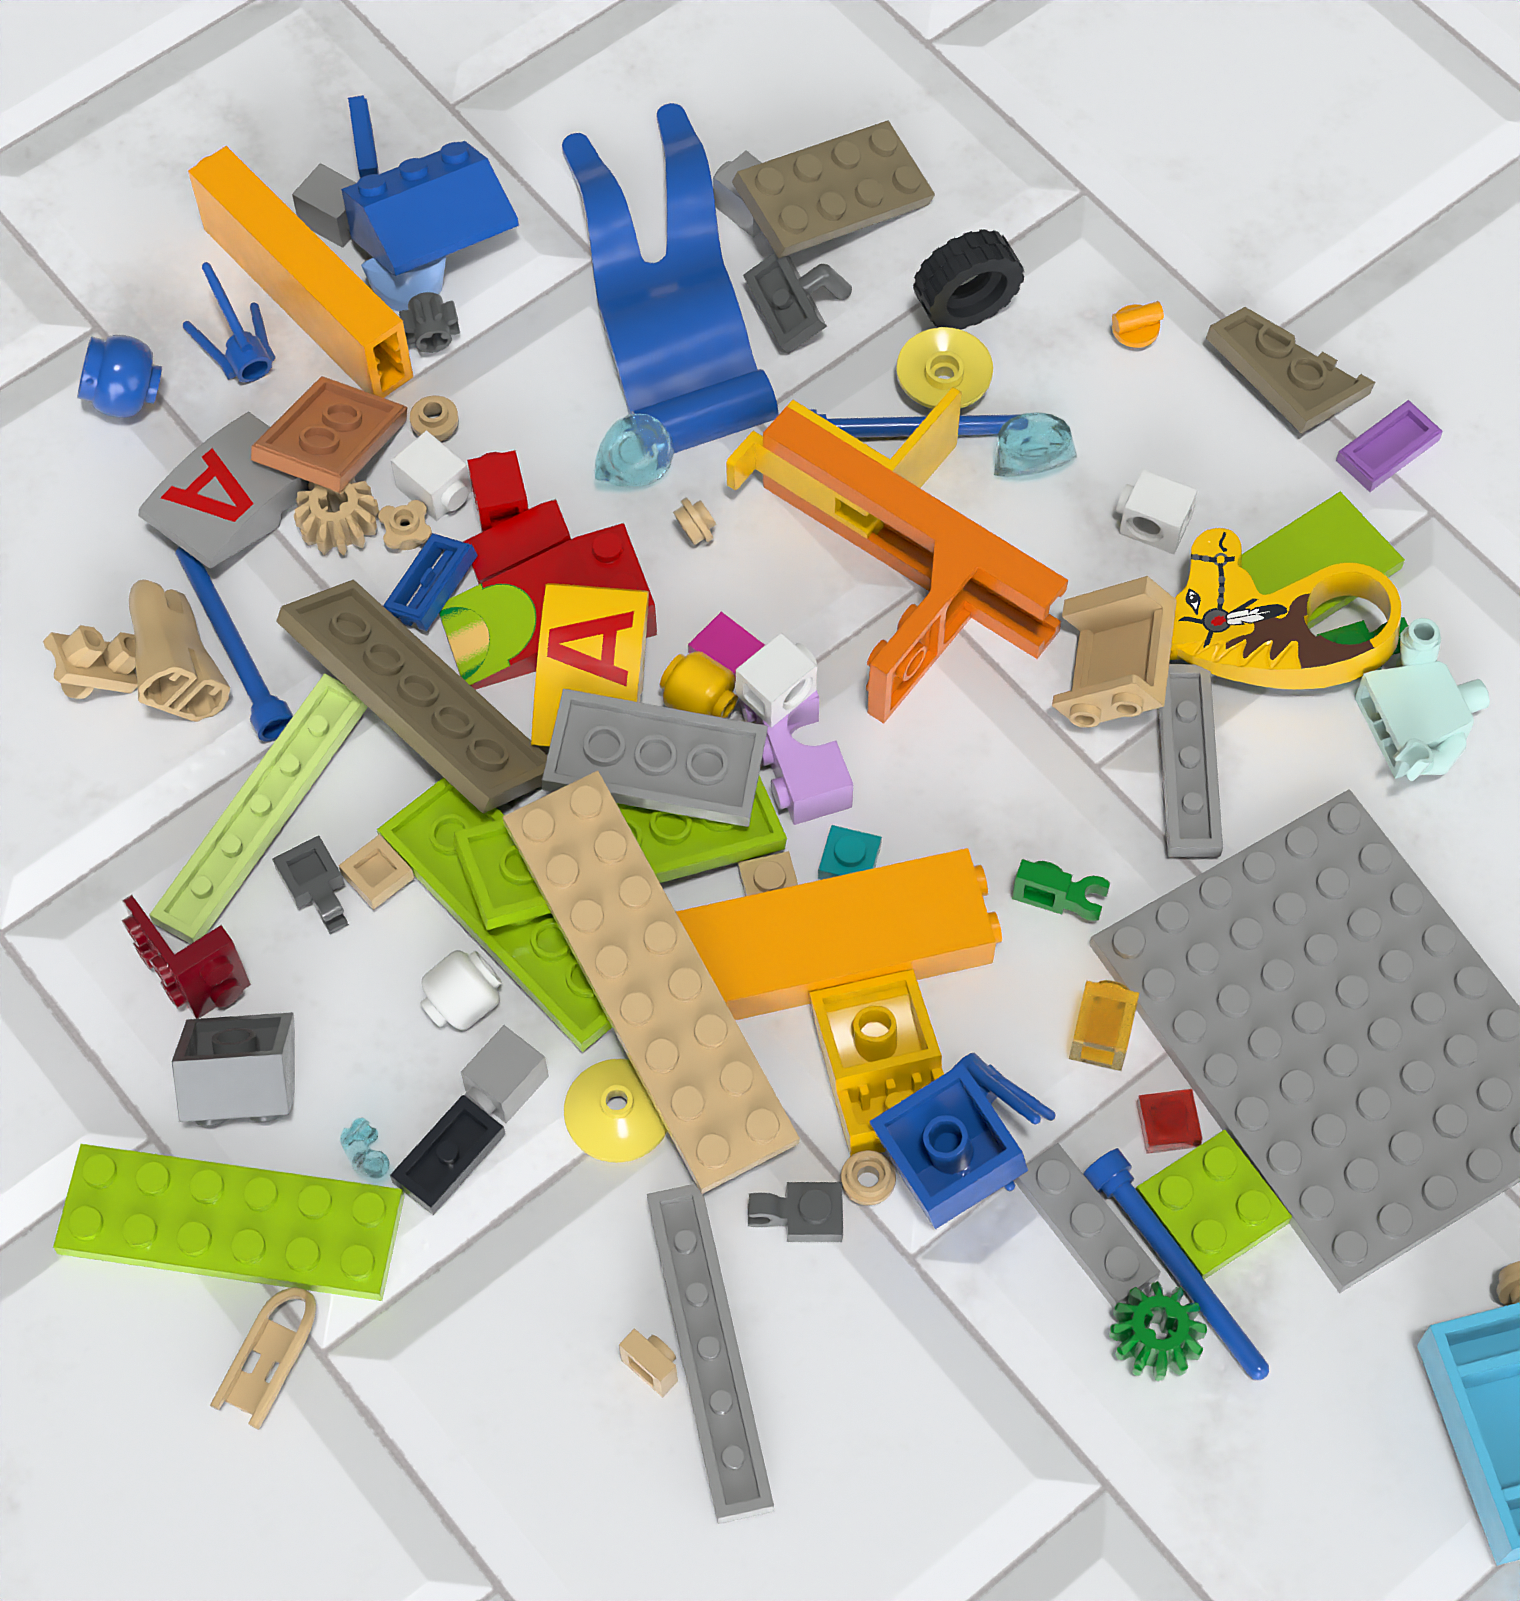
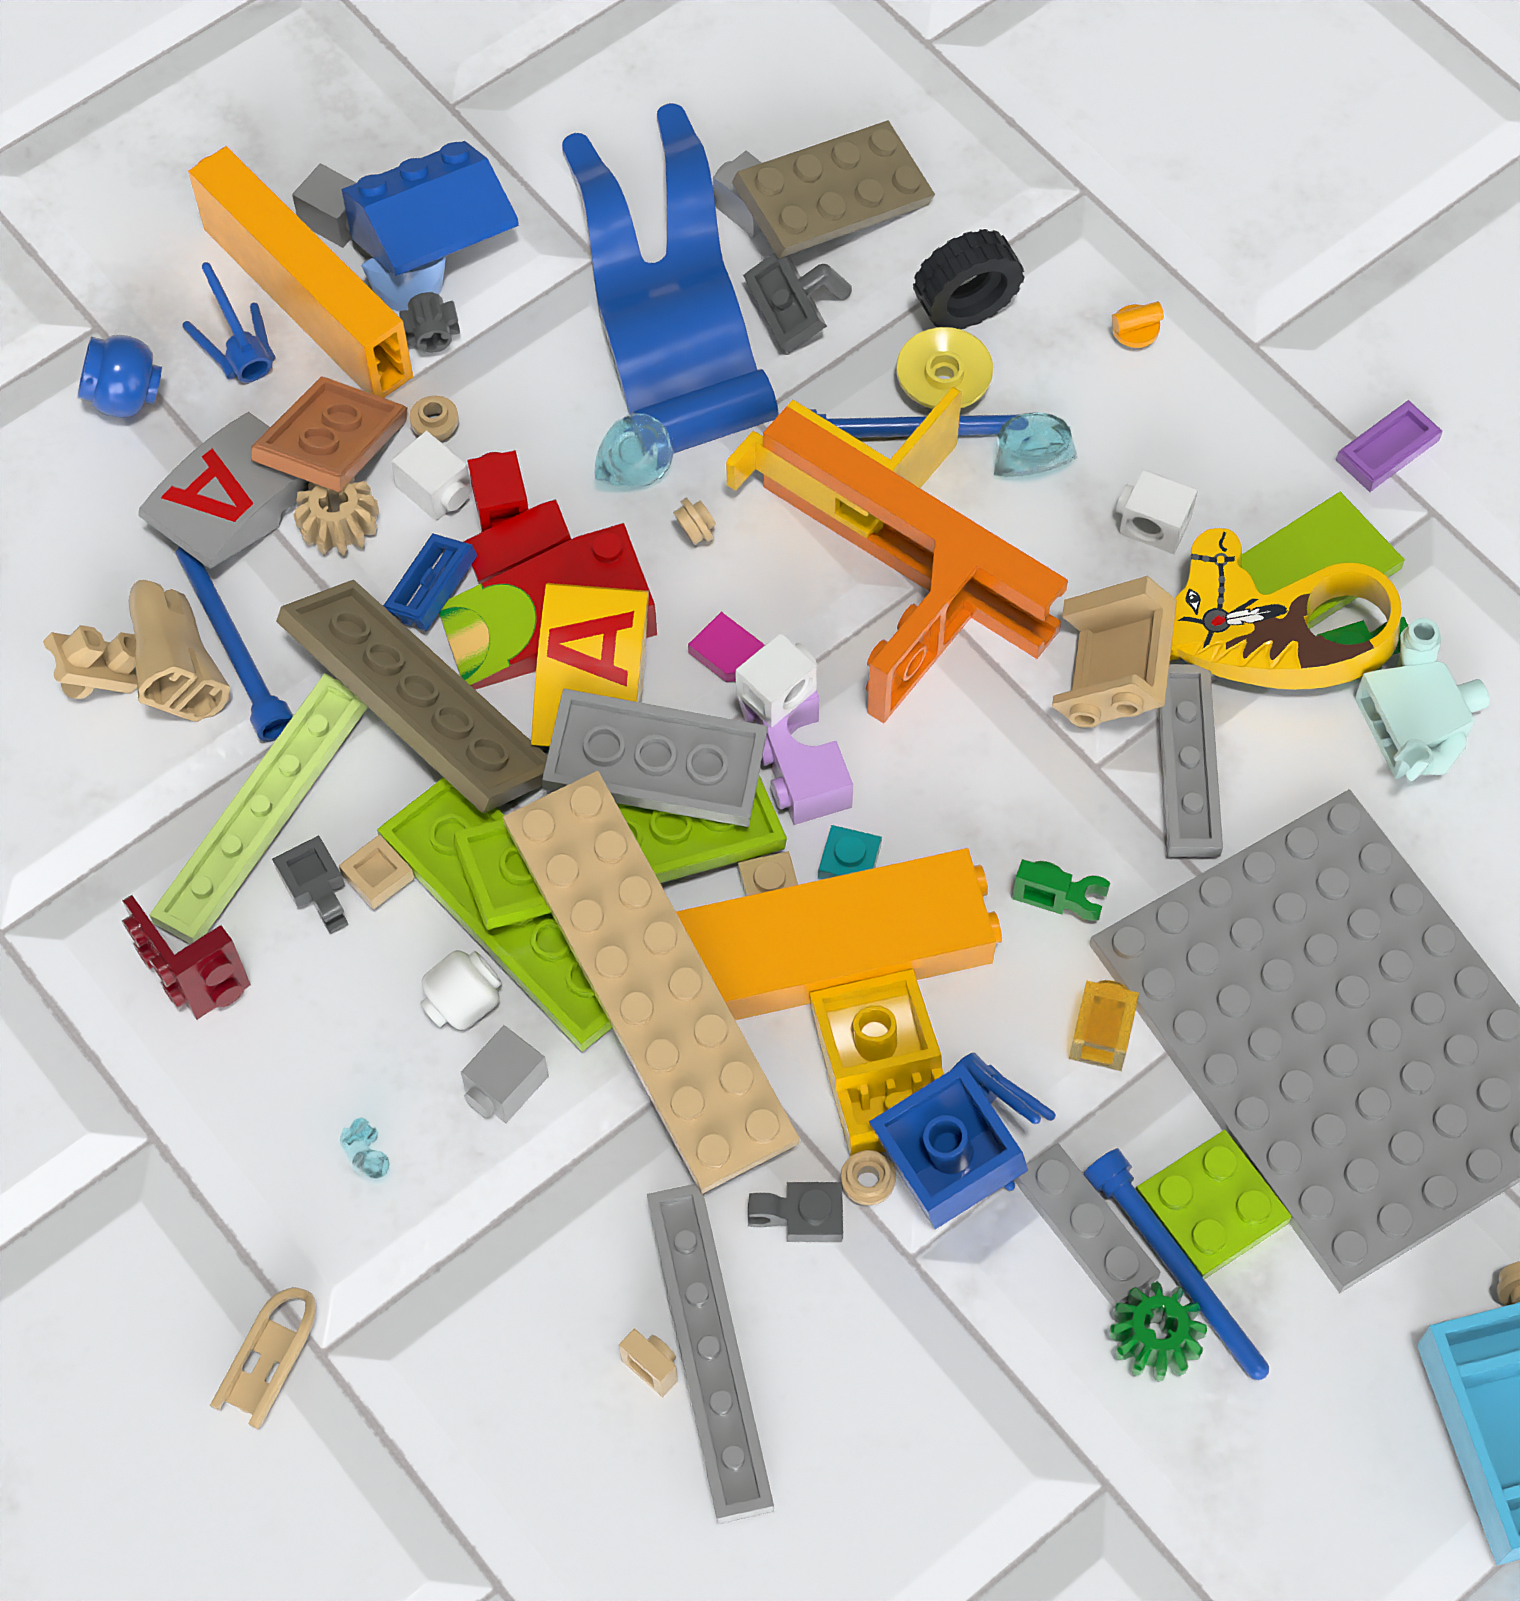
(230, 1222): lime plate -> none
(235, 1068): slope -> none
(363, 136): blue tile -> none
(407, 536): tan plate -> none
(447, 1154): black plate -> none
(607, 1132): light yellow dish -> none
(699, 685): yellow head -> none
(1169, 1121): clear red plate -> none
(1288, 376): dark tan wing -> none

